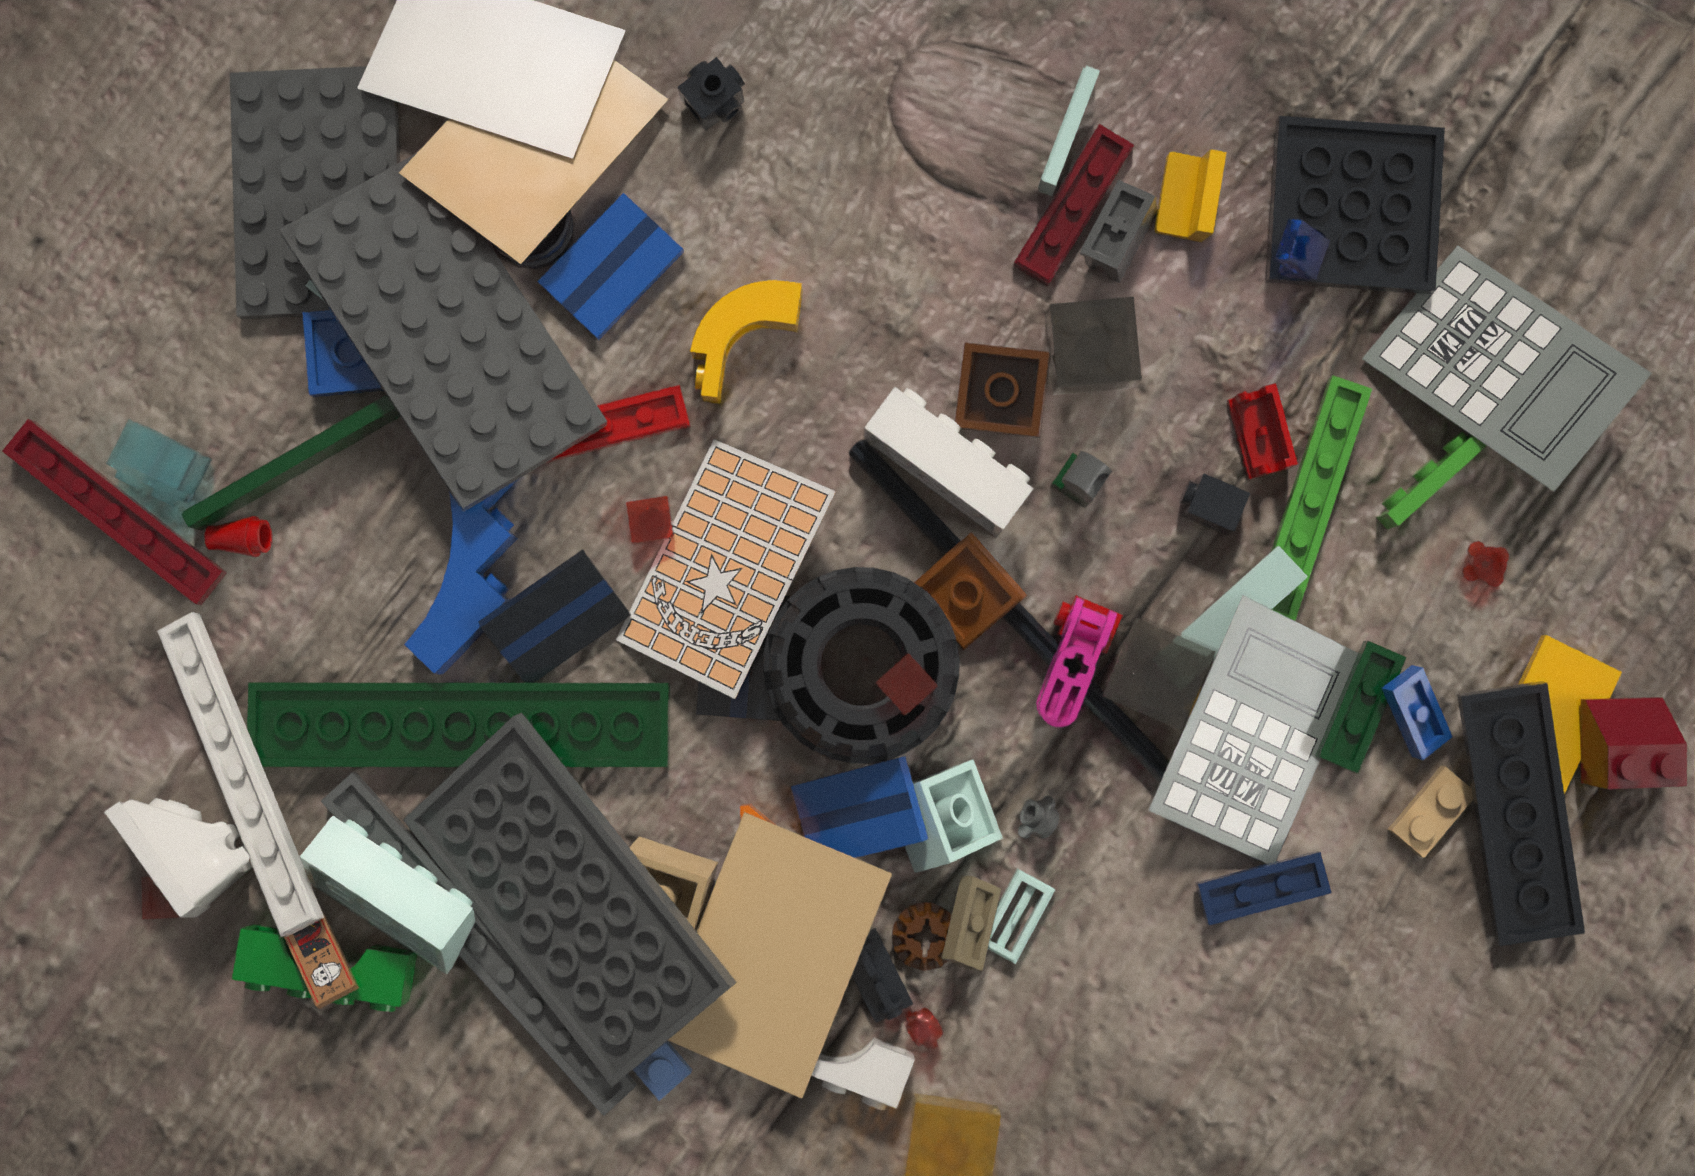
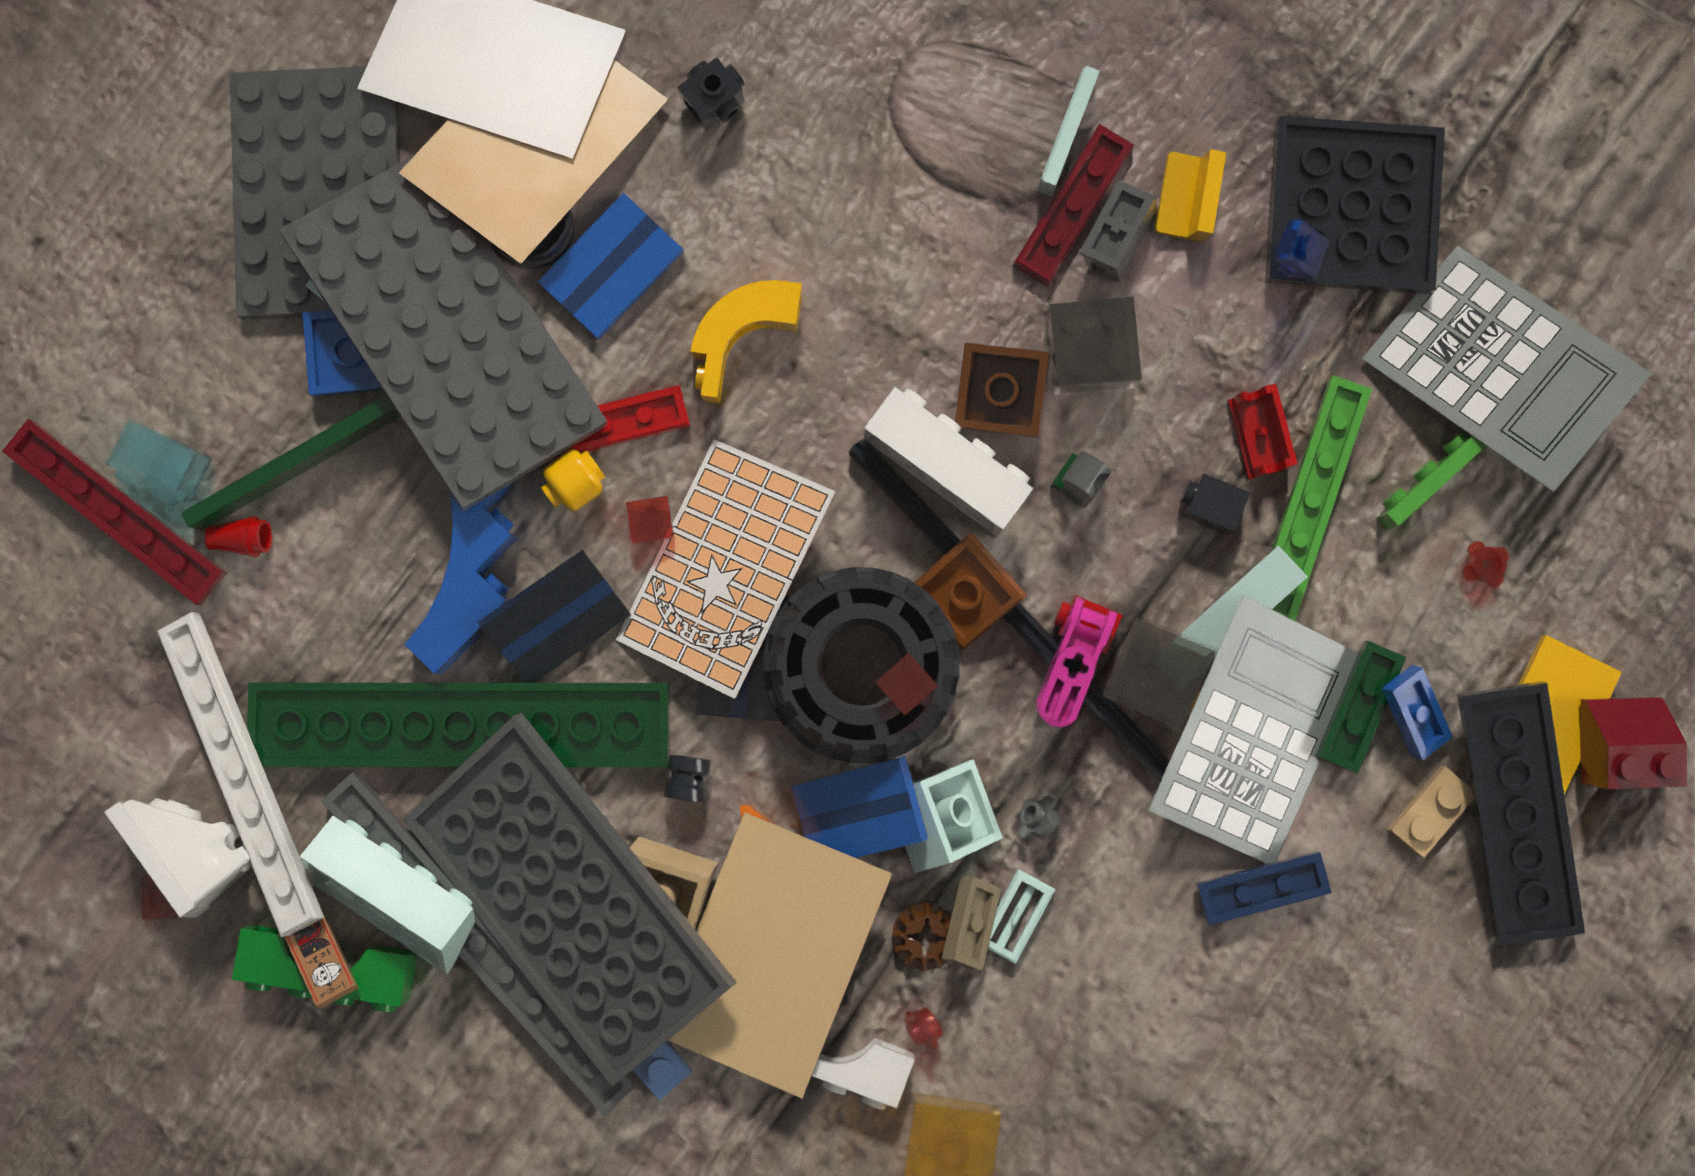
(572, 480): none -> yellow head
(687, 778): none -> black wheel
(879, 980): black hinge -> none

